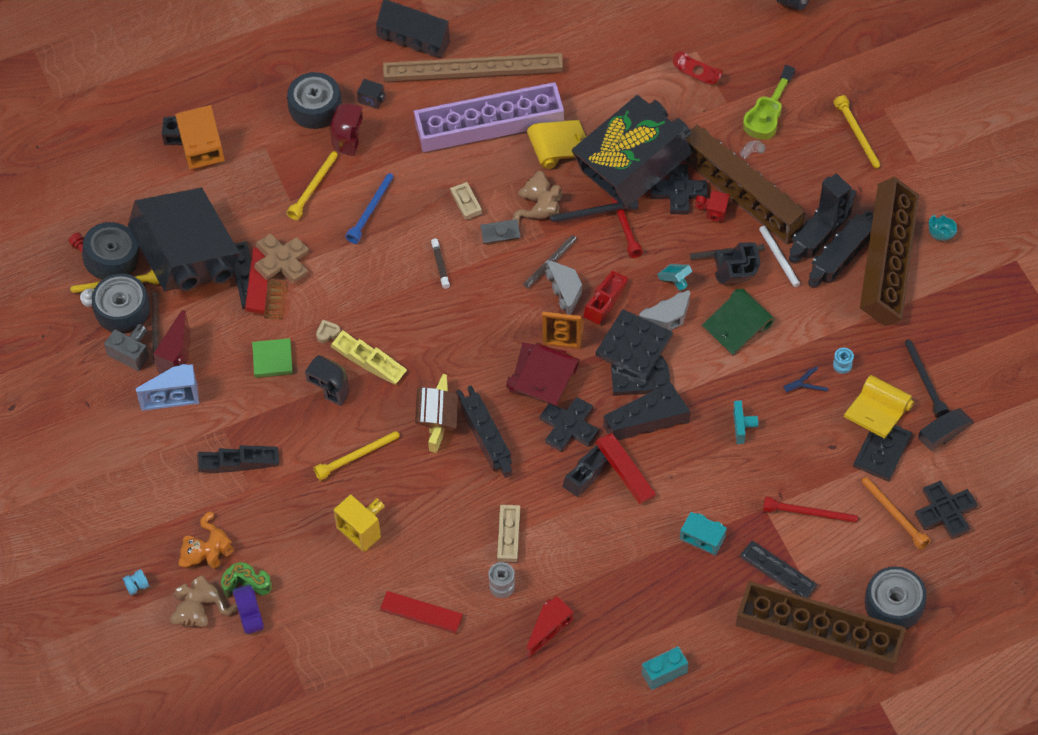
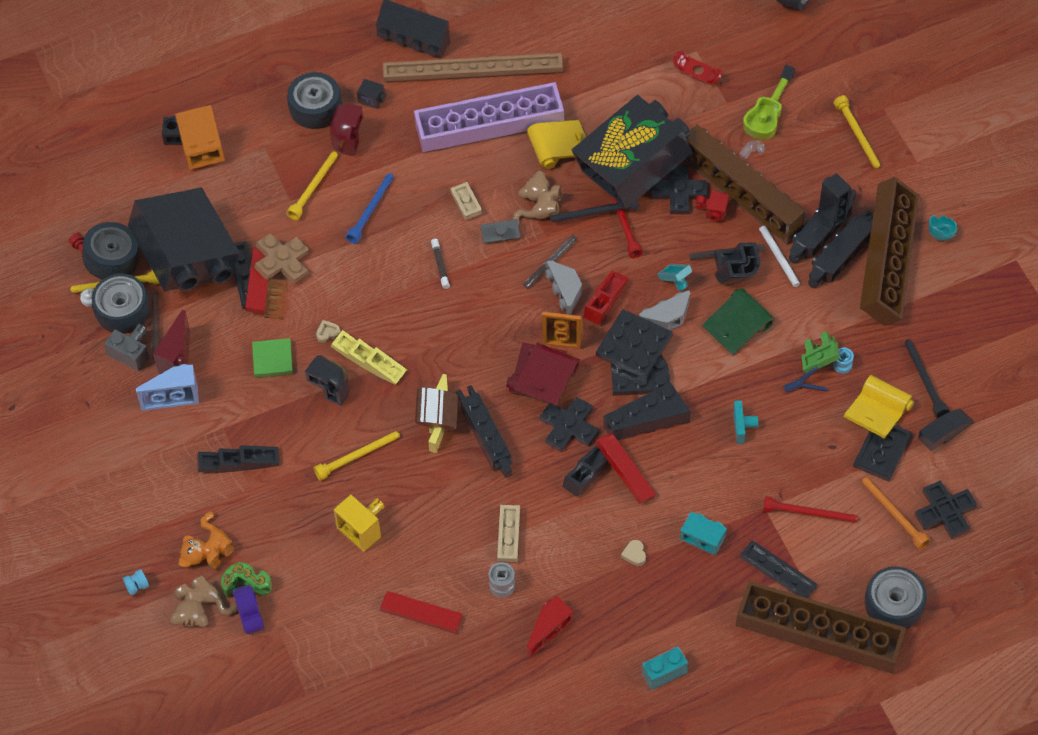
(634, 553): none -> tan tile
(820, 355): none -> bright green plate

